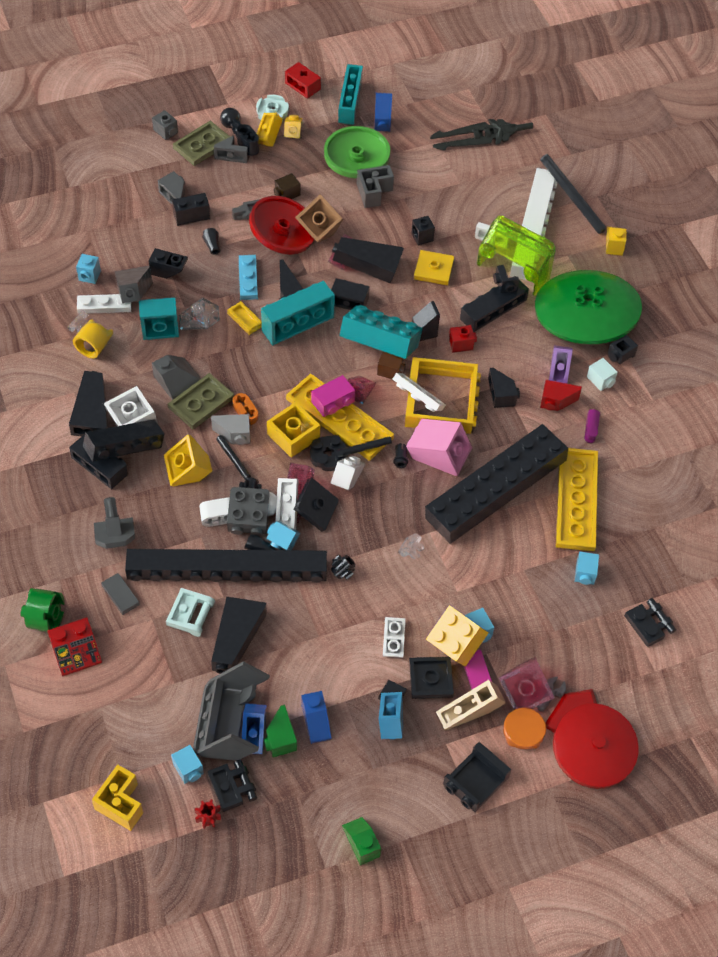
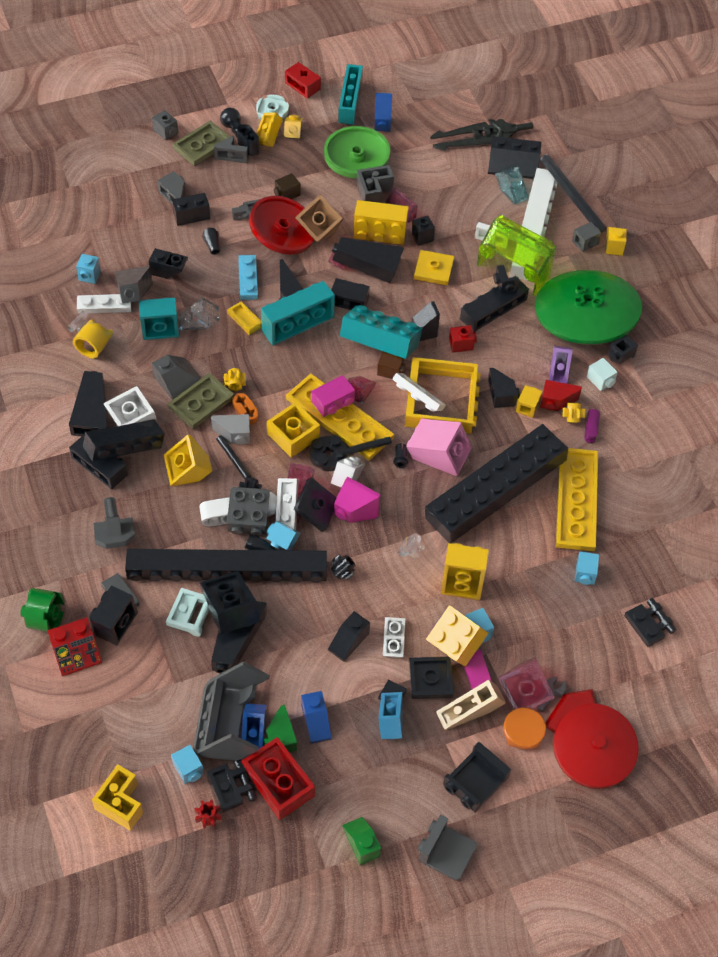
(110, 617): none -> black brick
(230, 602): none -> black slope
(235, 379): none -> yellow gear
(279, 778): none -> red slope
(349, 636): none -> black slope
(356, 502): none -> dark pink slope
(380, 222): none -> yellow piece
(398, 198): none -> clear pink slope
(446, 849): none -> dark grey bracket
(464, 571): none -> yellow brick
(512, 184): none -> clear light blue slope
(514, 153): none -> black slope
(529, 401): none -> yellow brick
(574, 412): none -> yellow gear
(586, 236): none -> dark grey brick

